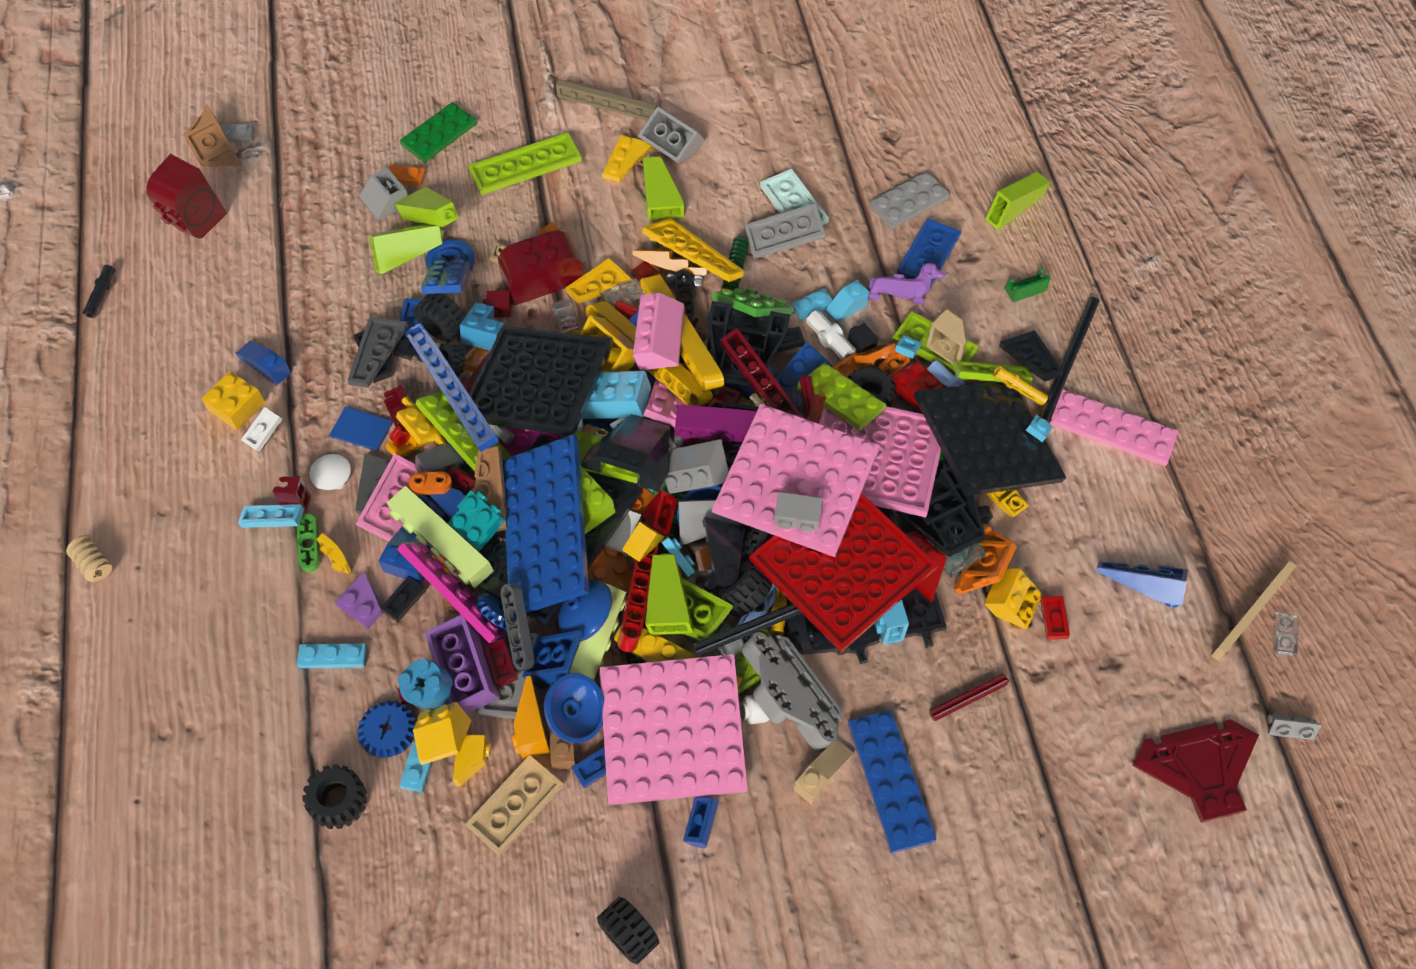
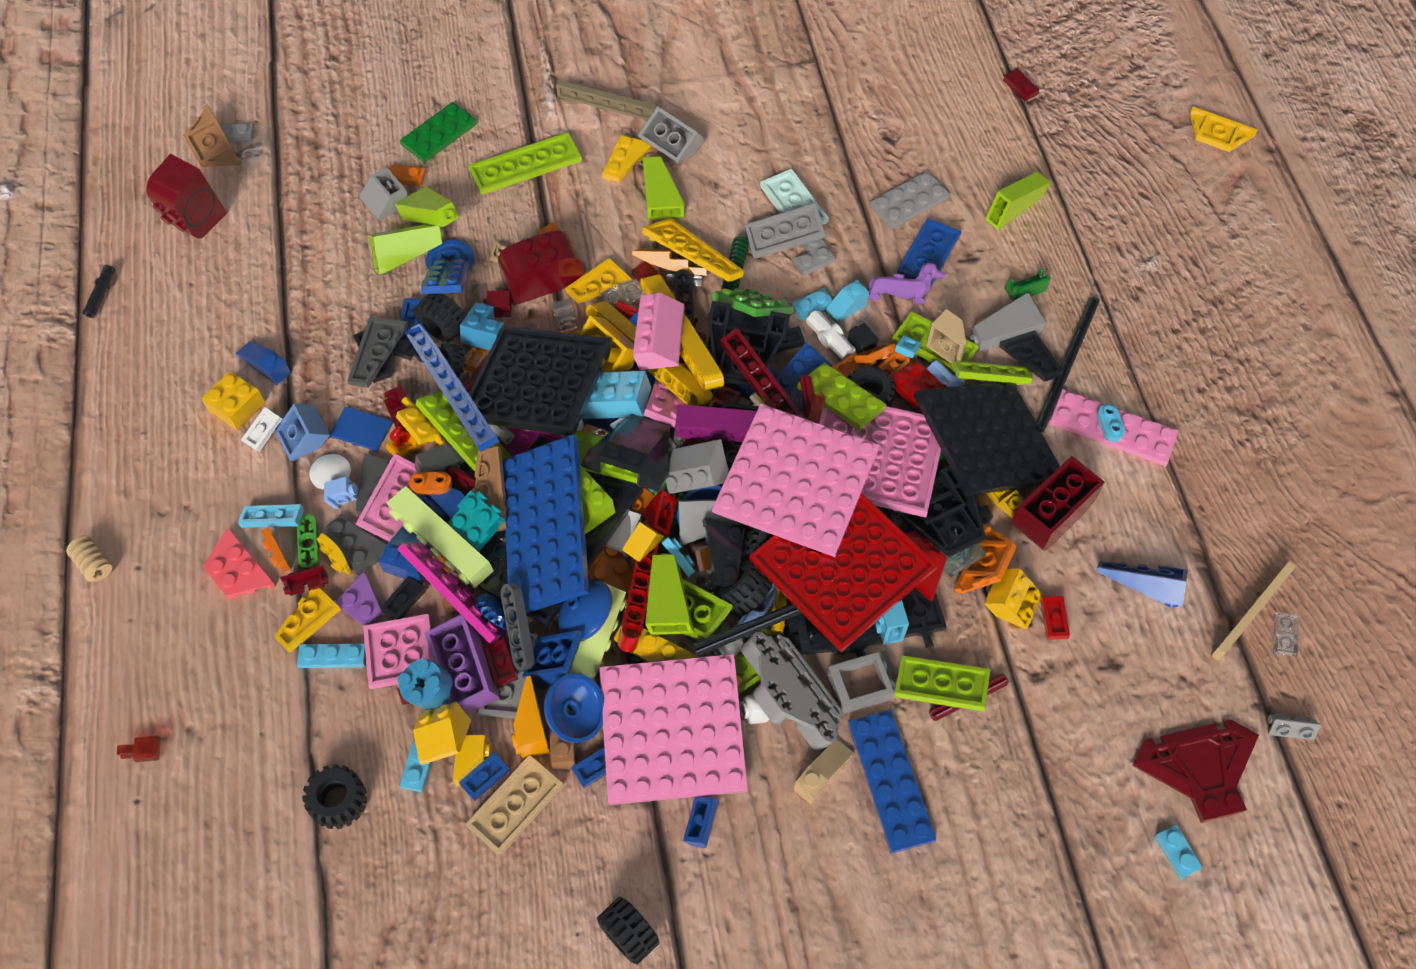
(142, 750): none -> clear red plate
(235, 568): none -> coral wing
(270, 543): none -> orange plate
(293, 493): dark red hinge -> none
(294, 582): none -> dark red hinge
(301, 431): none -> medium blue slope
(310, 615): none -> yellow wing
(340, 491): none -> light blue brick
(357, 545): none -> dark grey wing
(393, 647): none -> bright pink plate
(393, 741): blue gear -> none
(484, 776): none -> blue plate
(798, 512): light grey brick -> none
(817, 257): none -> light grey plate
(848, 705): none -> light grey window
(942, 683): none -> lime plate
(1011, 321): none -> light grey slope
(1013, 381): yellow pin -> none
(1021, 85): none -> dark red plate
(1039, 428): medium azure plate -> none
(1057, 503): none -> dark red brick
(1110, 421): none -> medium azure plate
(1178, 852): none -> medium azure plate
(1219, 130): none -> yellow wing

